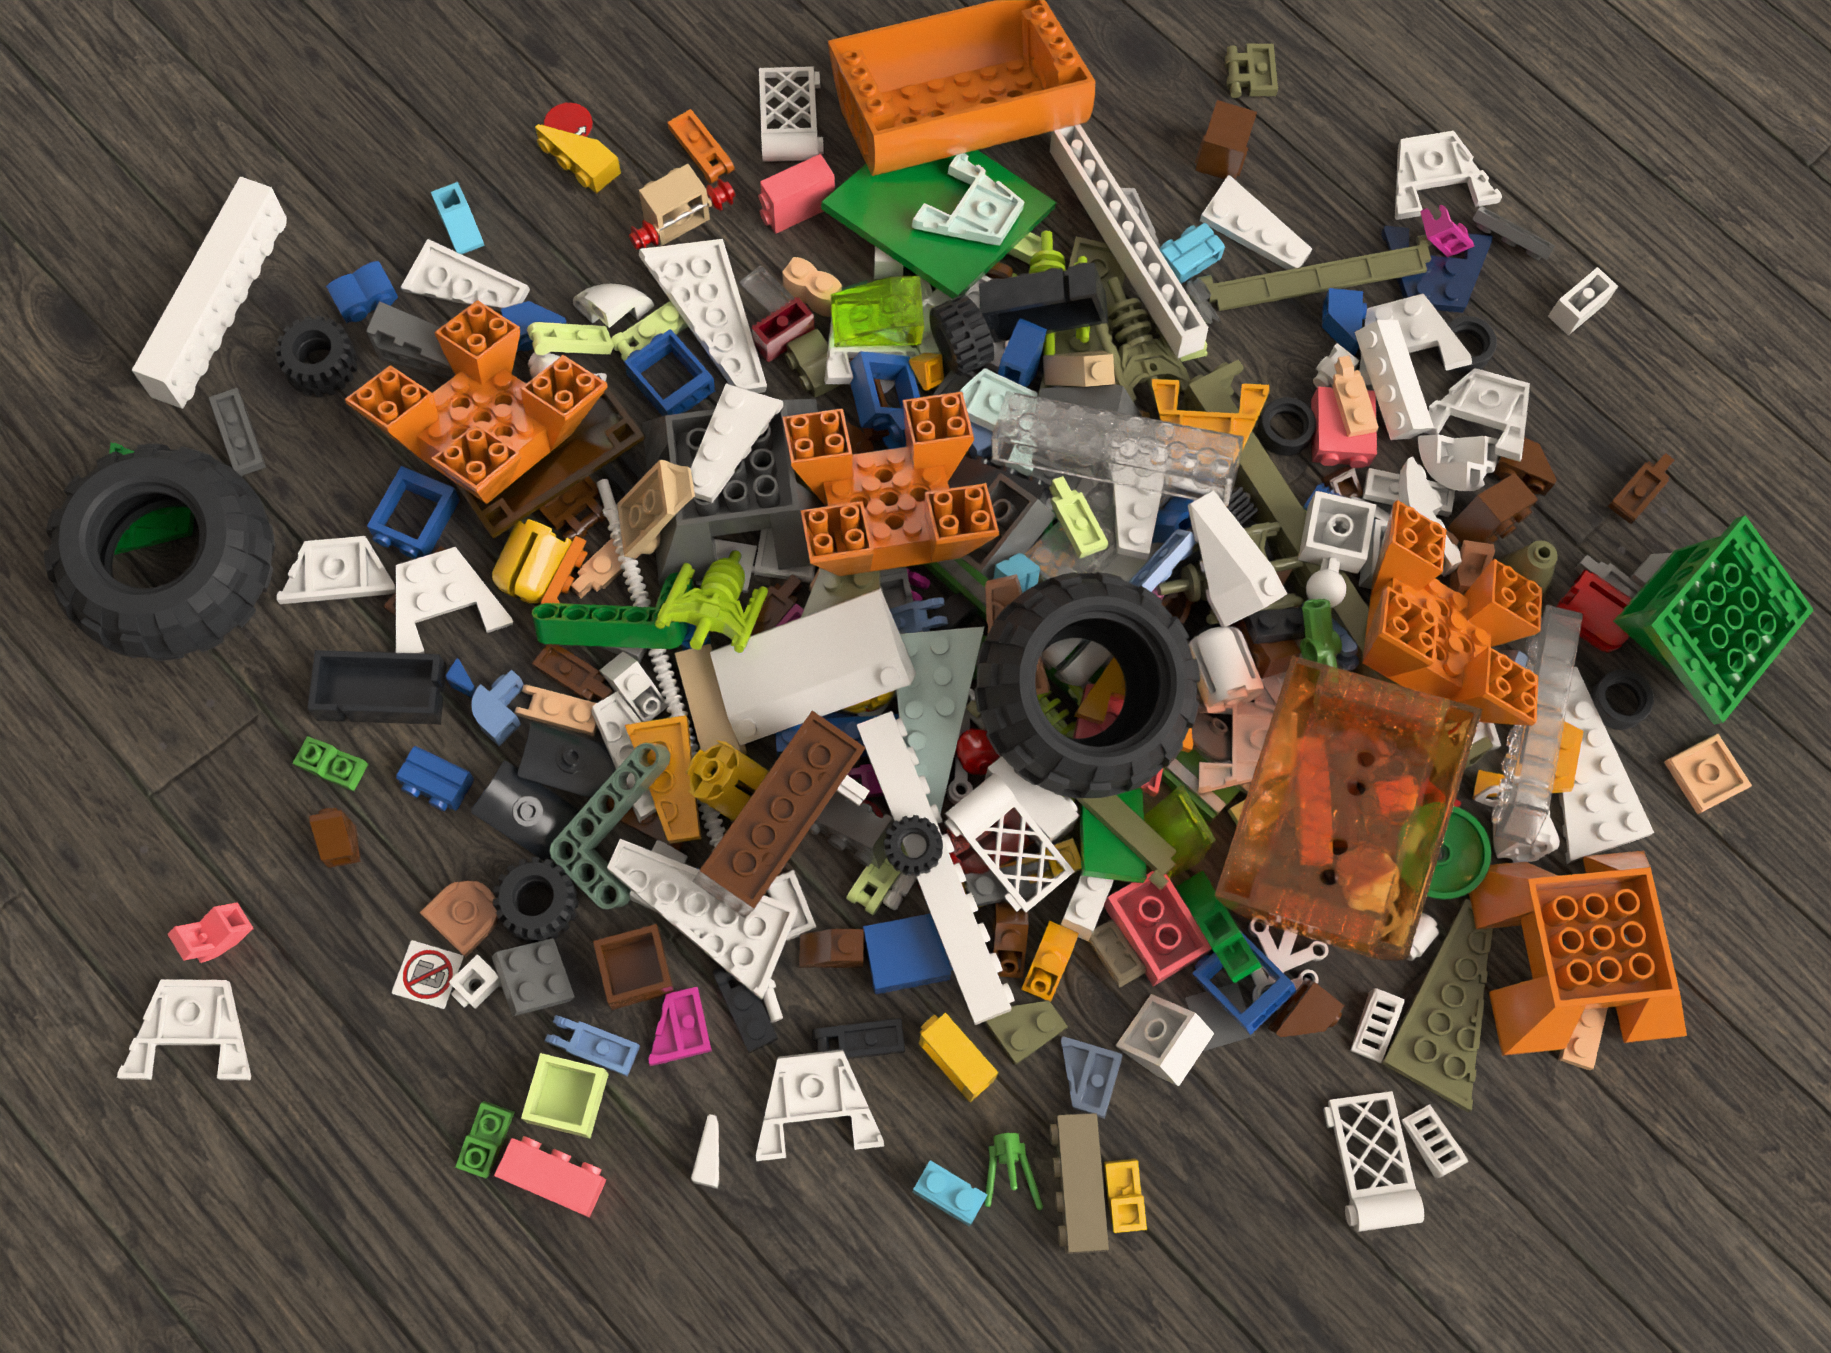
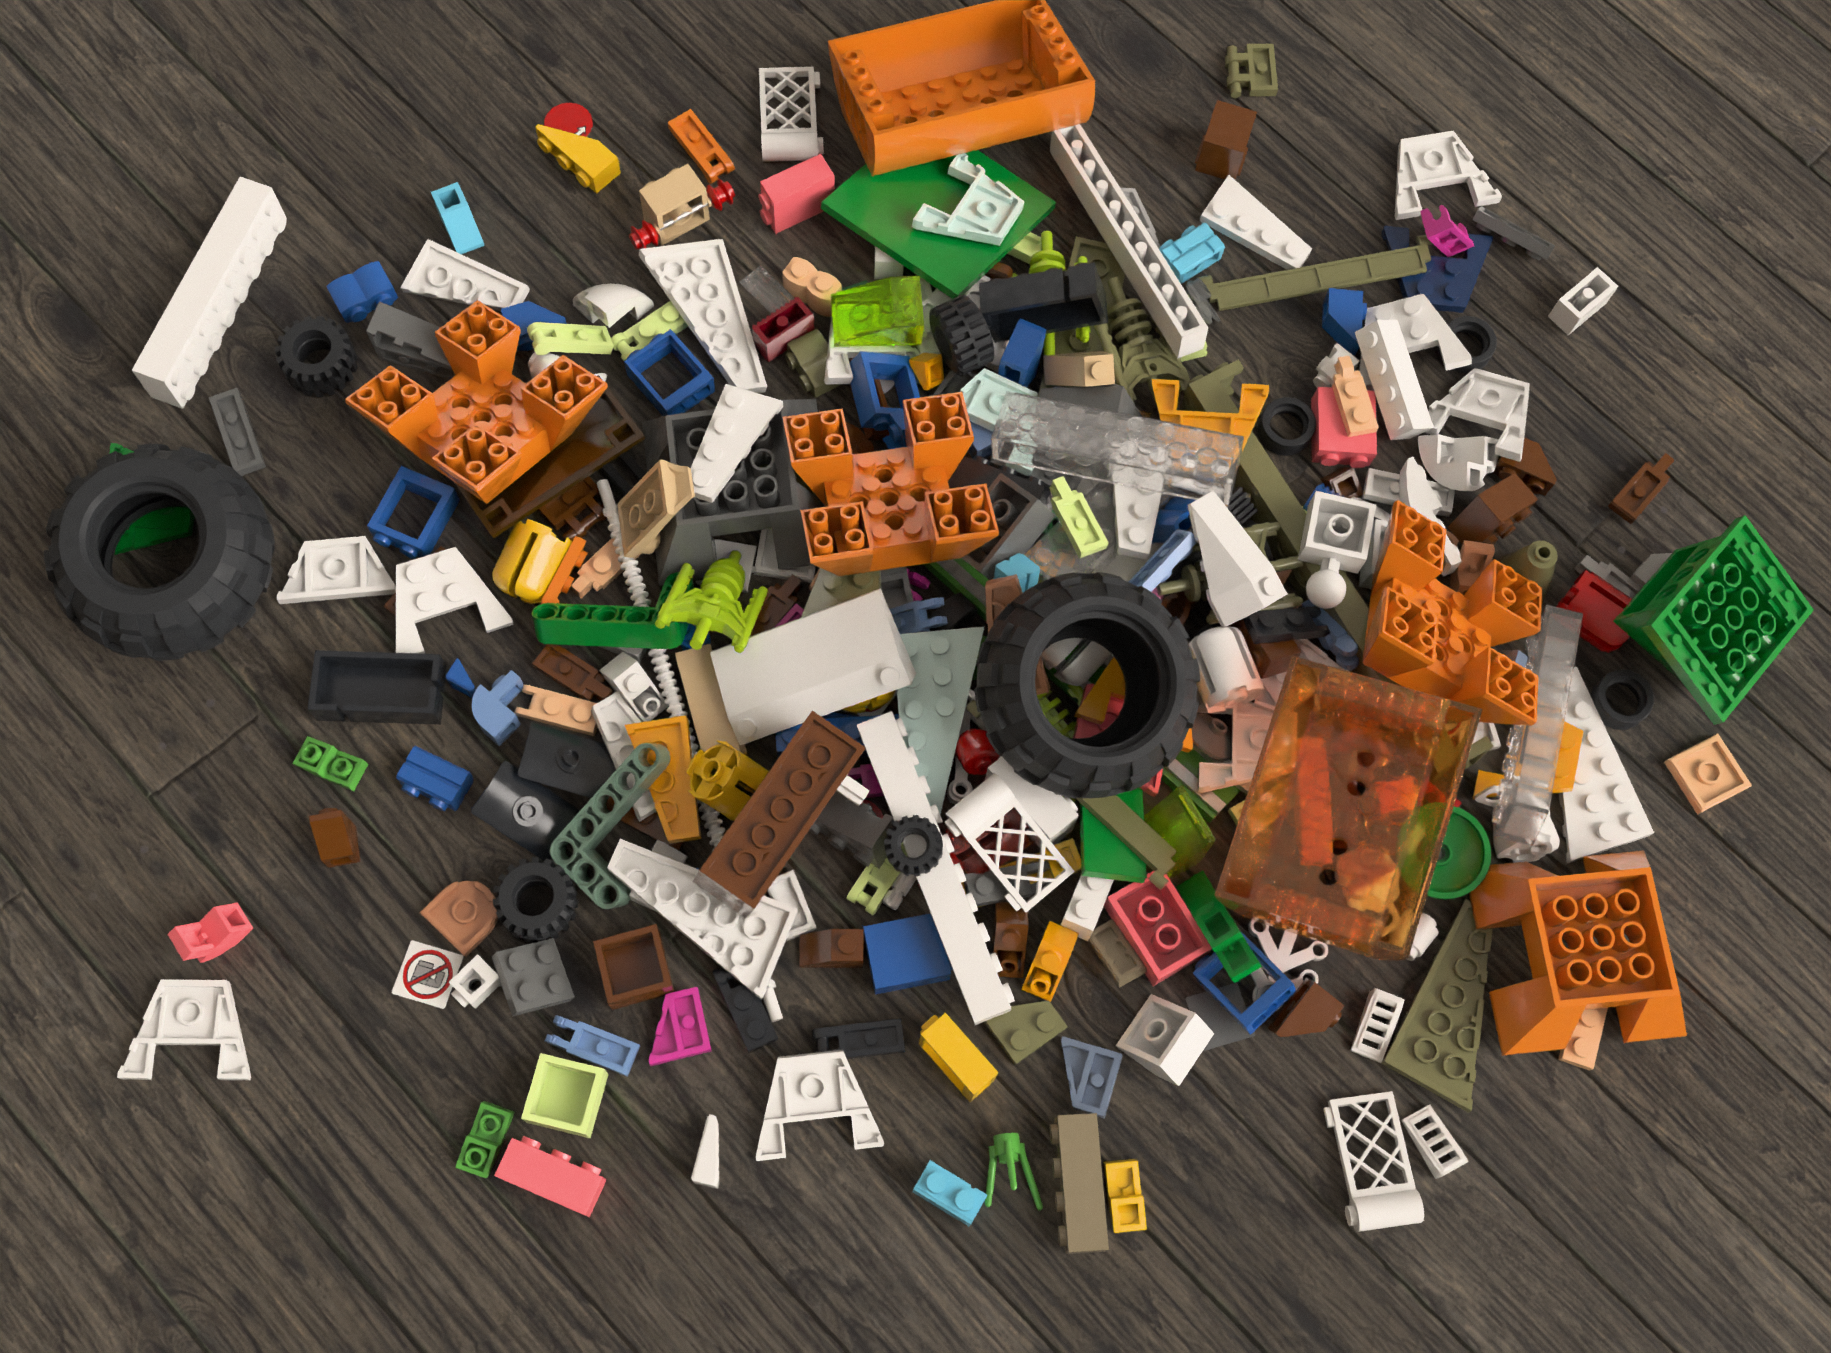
(1321, 640): bright green piece -> none

